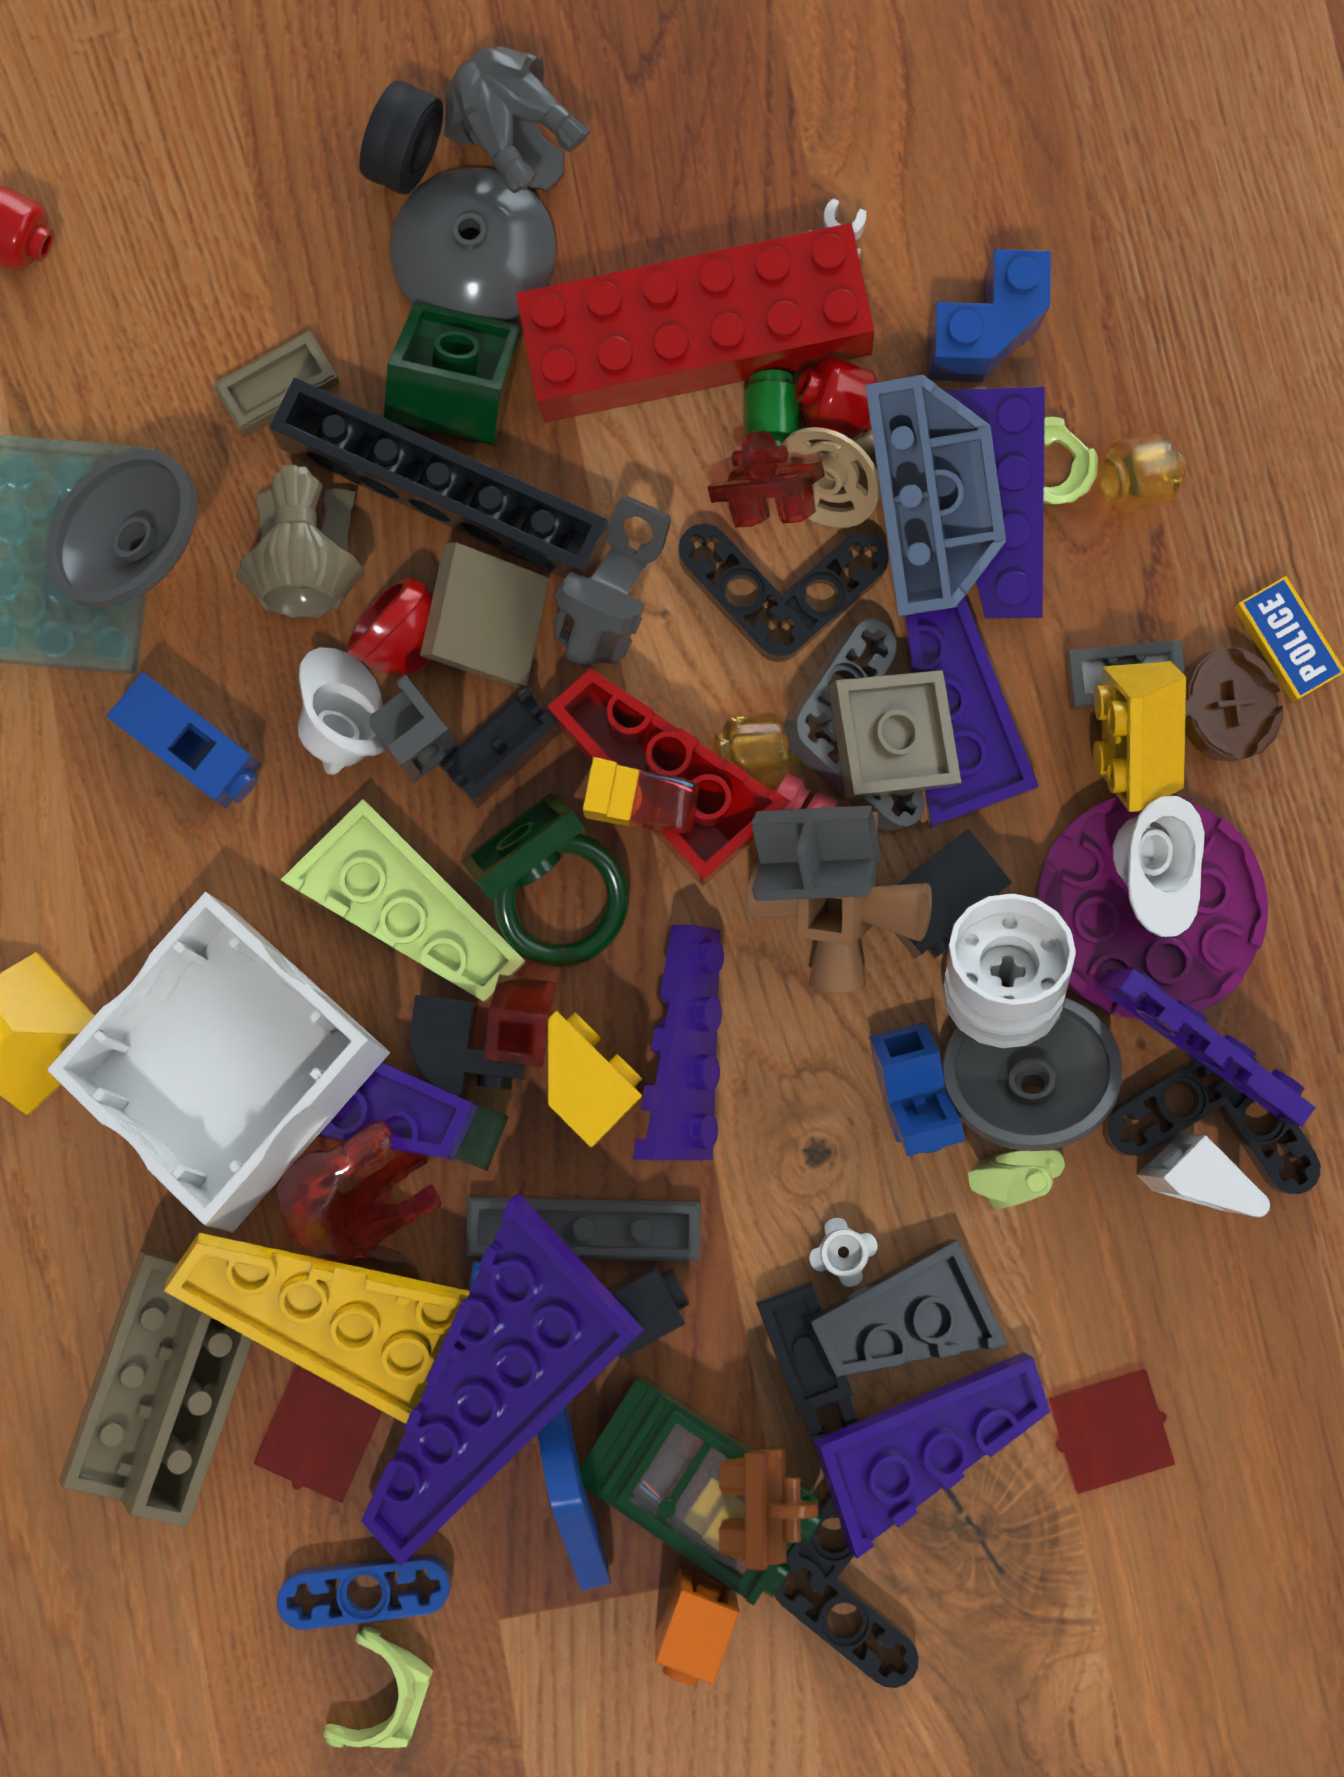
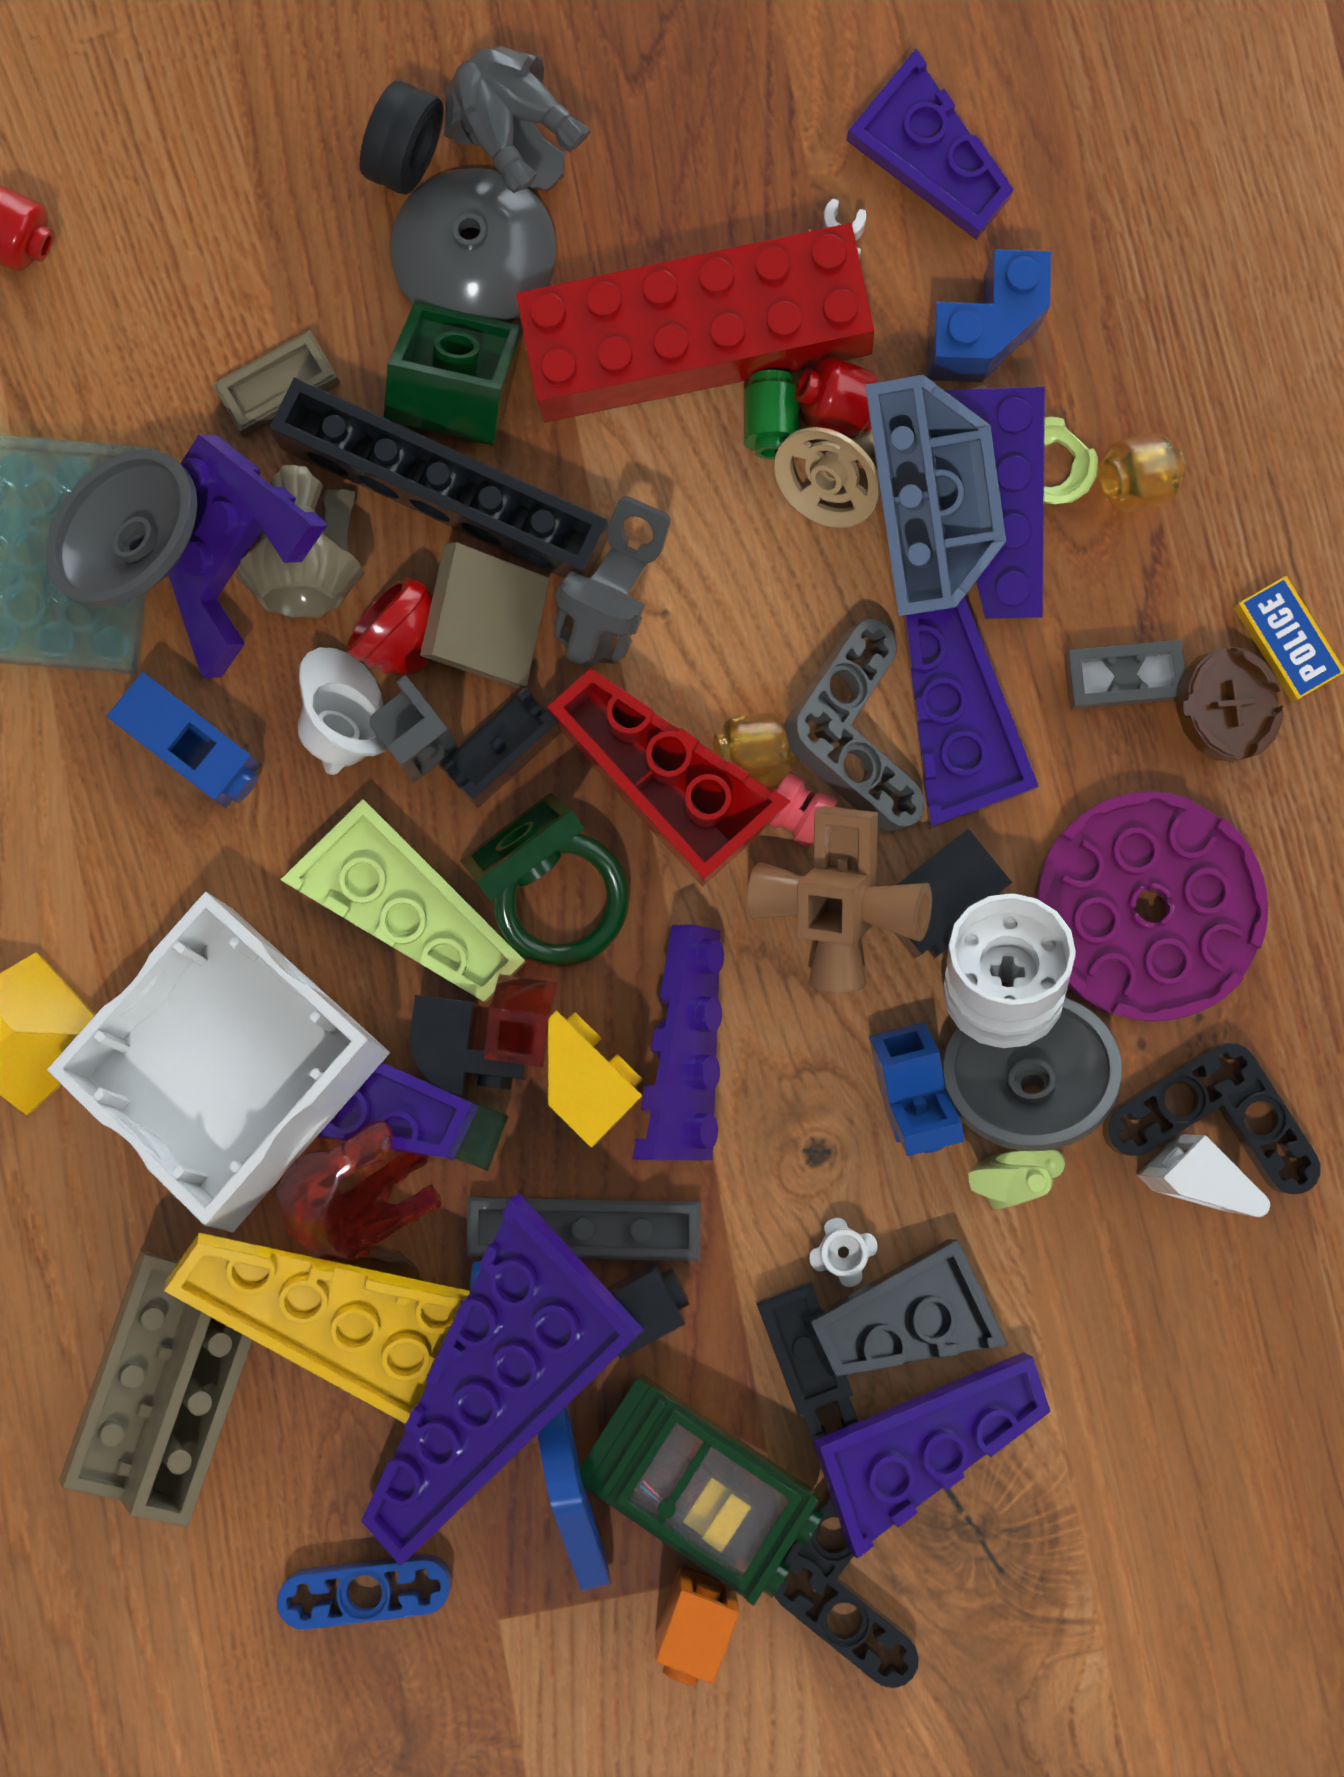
(230, 516): none -> dark purple wing
(318, 1436): clear red piece -> none
(412, 1682): yellowish green helmet -> none
(640, 798): leg -> none
(765, 478): clear red hips -> none
(771, 1508): dark orange hips -> none
(790, 606): black beam -> none
(815, 853): dark grey panel -> none
(894, 734): dark tan tile -> none
(929, 150): none -> dark purple wing
(1111, 1431): clear red piece -> none
(1141, 731): yellow slope -> none
(1161, 864): white piece -> none
(1220, 1054): dark purple wing -> none

